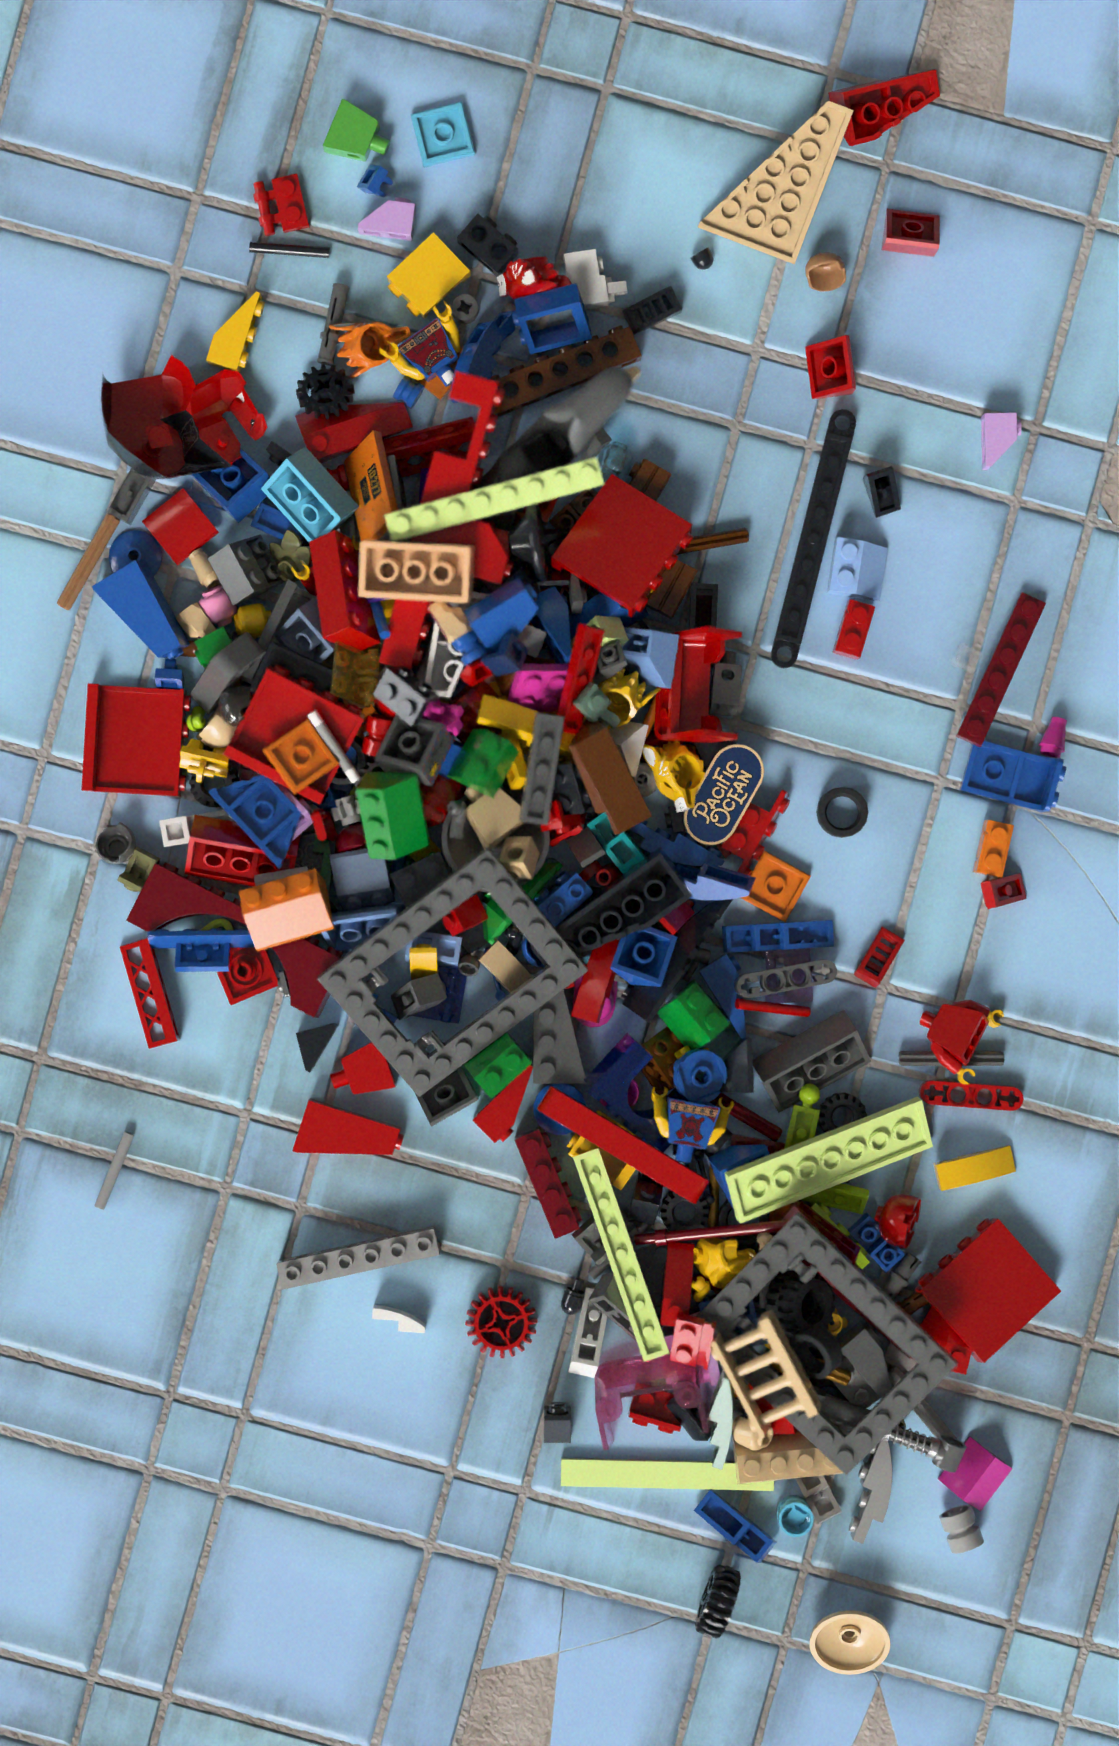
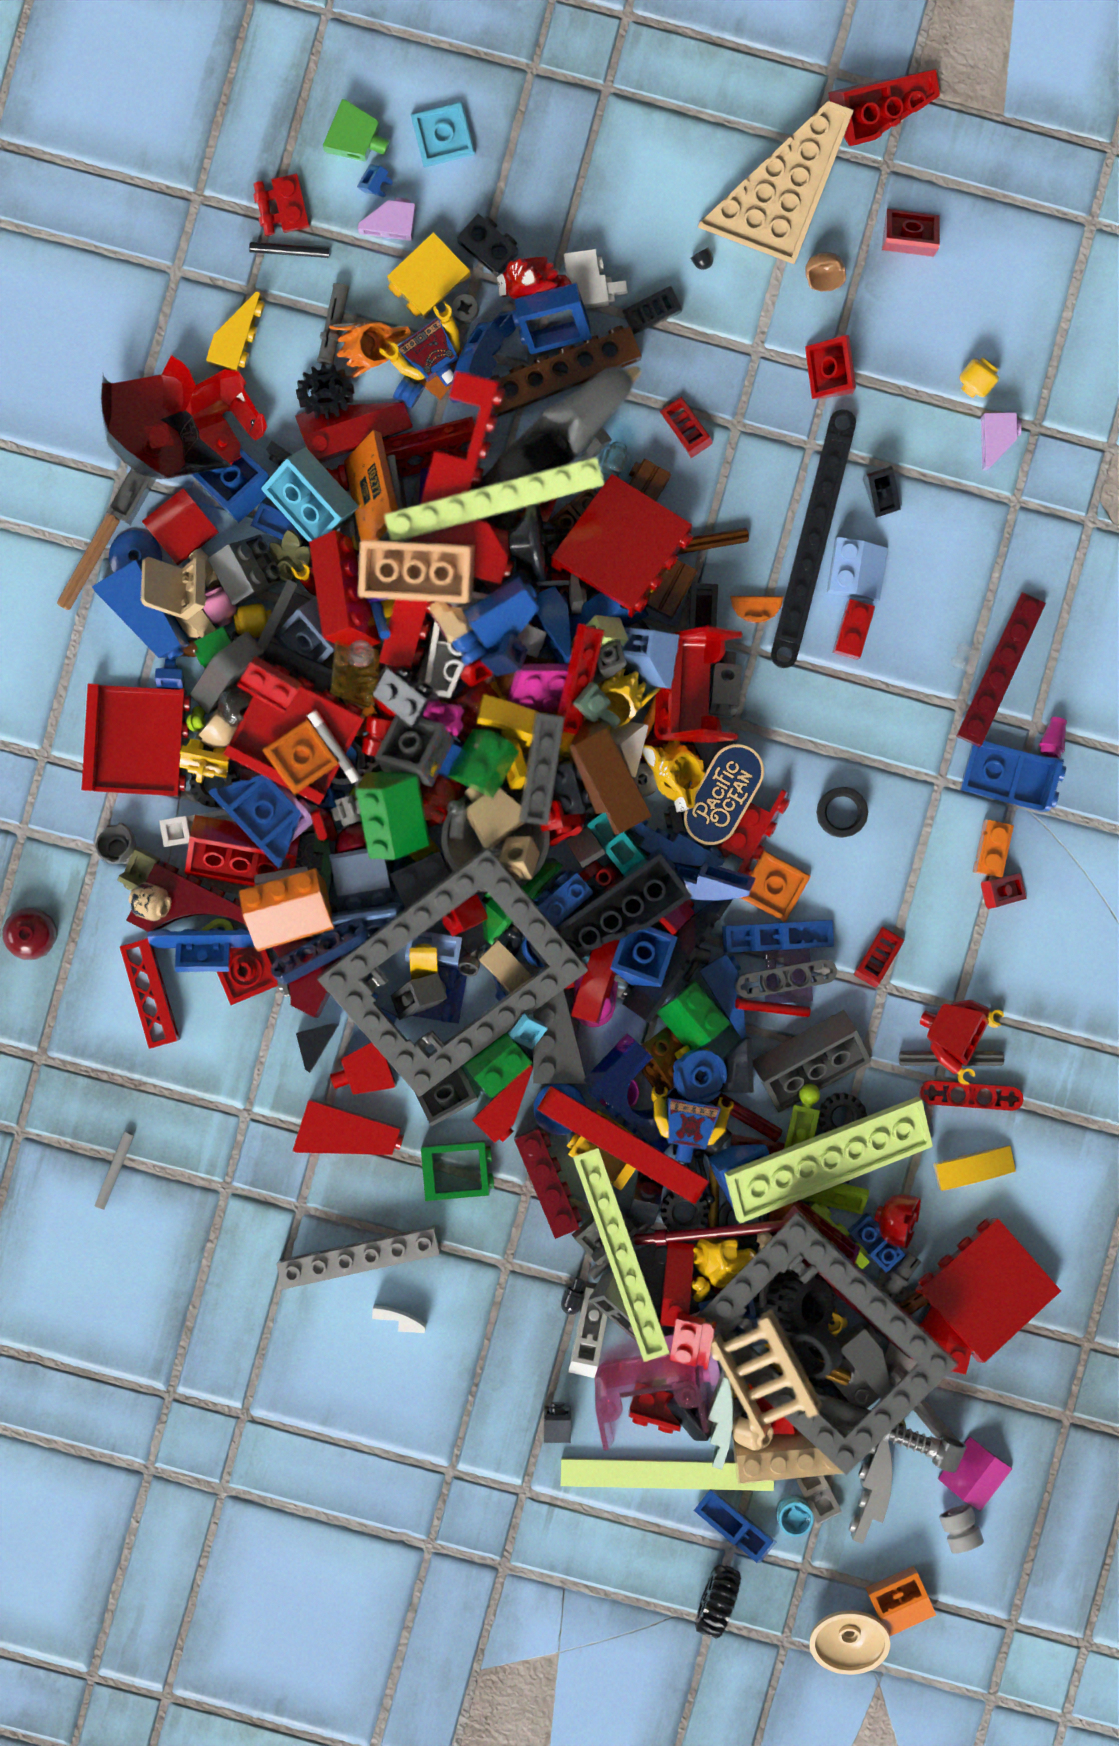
(29, 933): none -> dark red cylinder
(149, 901): none -> tan head
(174, 588): none -> tan bracket
(269, 684): none -> red plate
(320, 954): none -> dark blue beam
(360, 653): none -> clear plate
(429, 1175): none -> green window
(489, 1326): red gear -> none
(528, 1031): none -> medium azure plate
(698, 445): none -> red slope
(756, 608): none -> orange tile
(901, 1600): none -> orange slope
(979, 377): none -> yellow head

